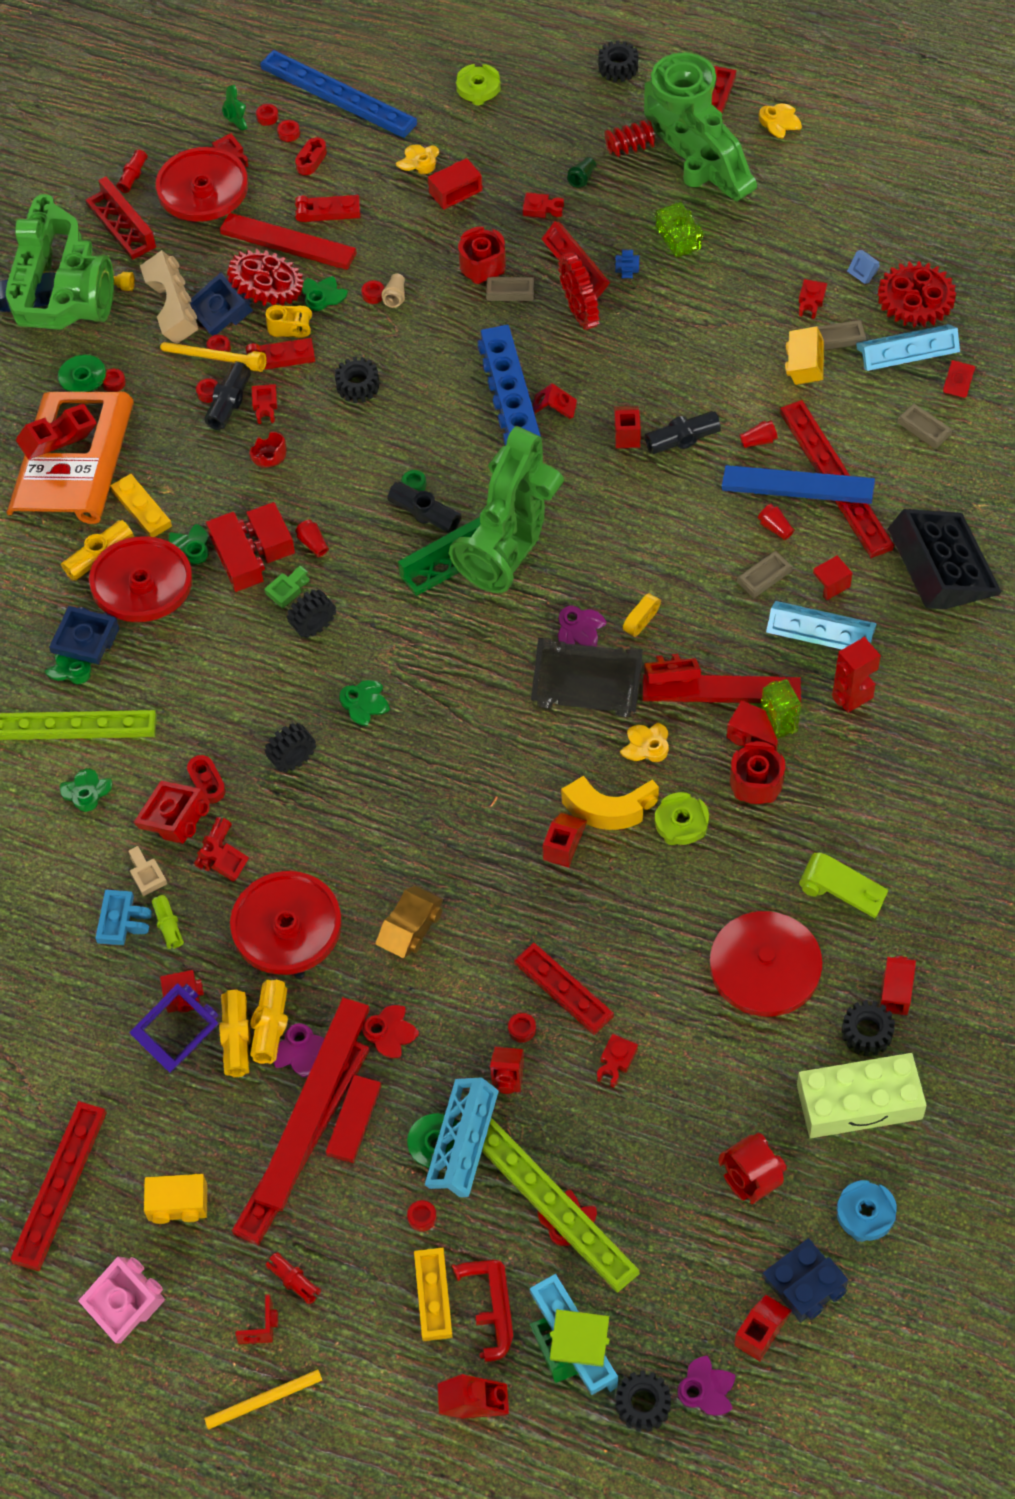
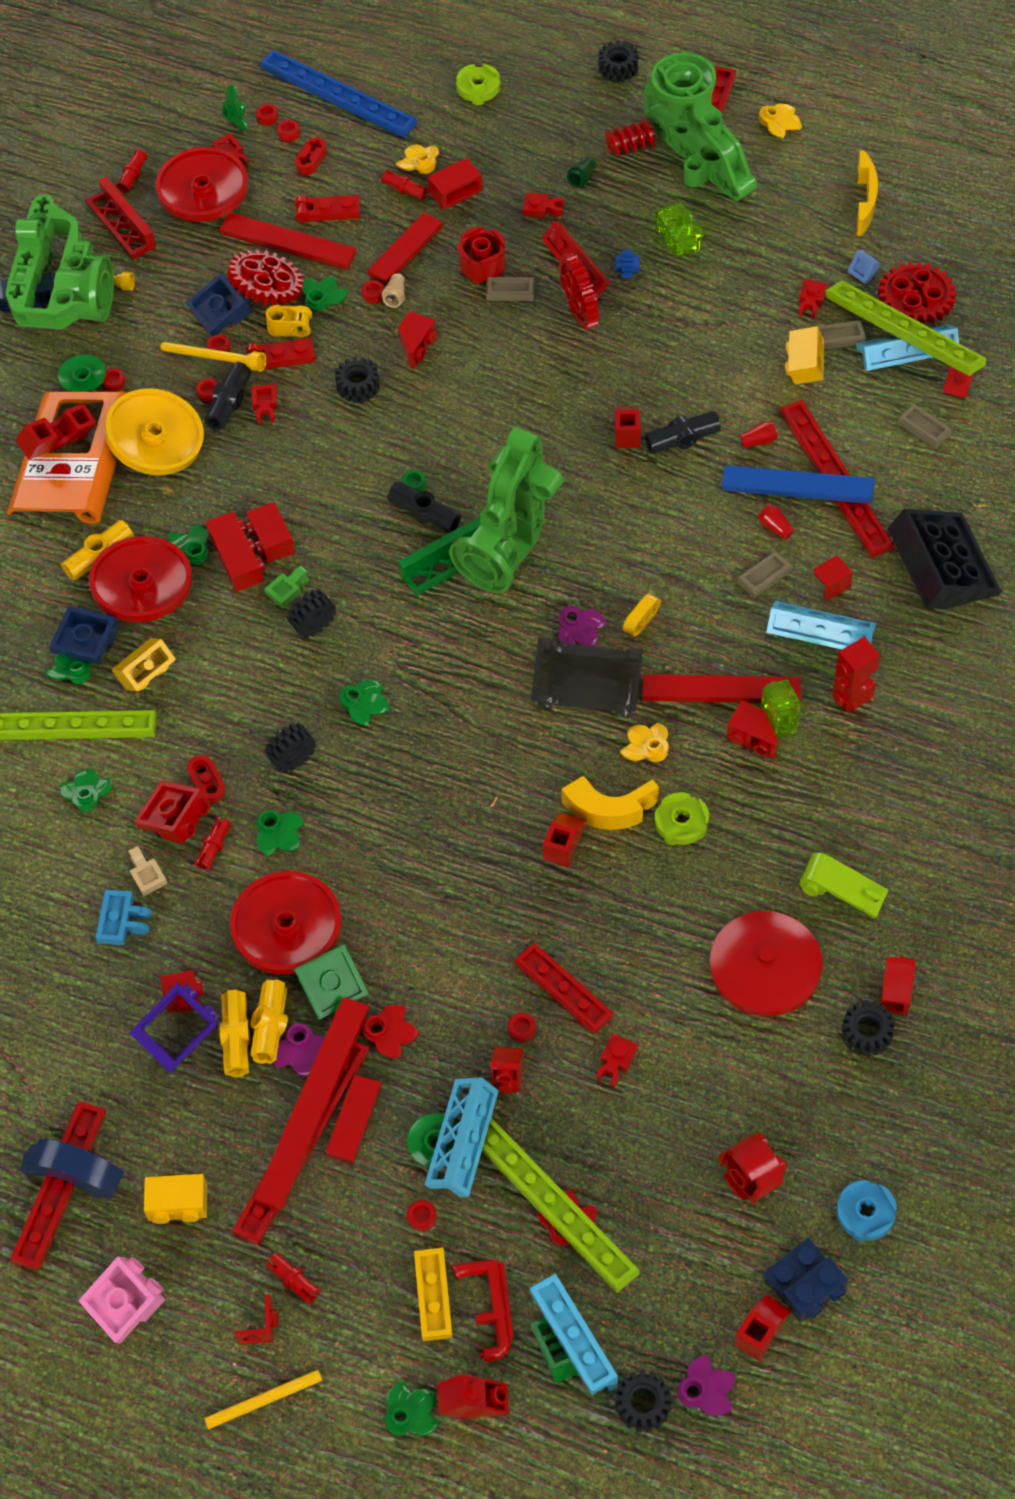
(72, 1165): none -> dark blue arch
(141, 506): yellow plate -> none
(143, 665): none -> yellow brick
(154, 431): none -> yellow dish
(167, 922): lime axle -> none
(177, 317): tan arch -> none
(226, 860): red plate -> none
(269, 451): red hair -> none
(281, 834): none -> green plate
(311, 537): red cone -> none
(329, 980): none -> green plate
(404, 185): none -> red pin
(405, 248): none -> red tile
(410, 921): pearl gold brick -> none
(413, 1407): none -> green plate
(415, 337): none -> red slope
(506, 380): blue brick -> none
(556, 399): red bracket -> none
(579, 1338): lime piece -> none
(674, 670): red hinge -> none
(757, 773): red brick -> none
(861, 1095): yellowish green brick -> none
(866, 175): none -> yellow slope
(906, 328): none -> lime tile

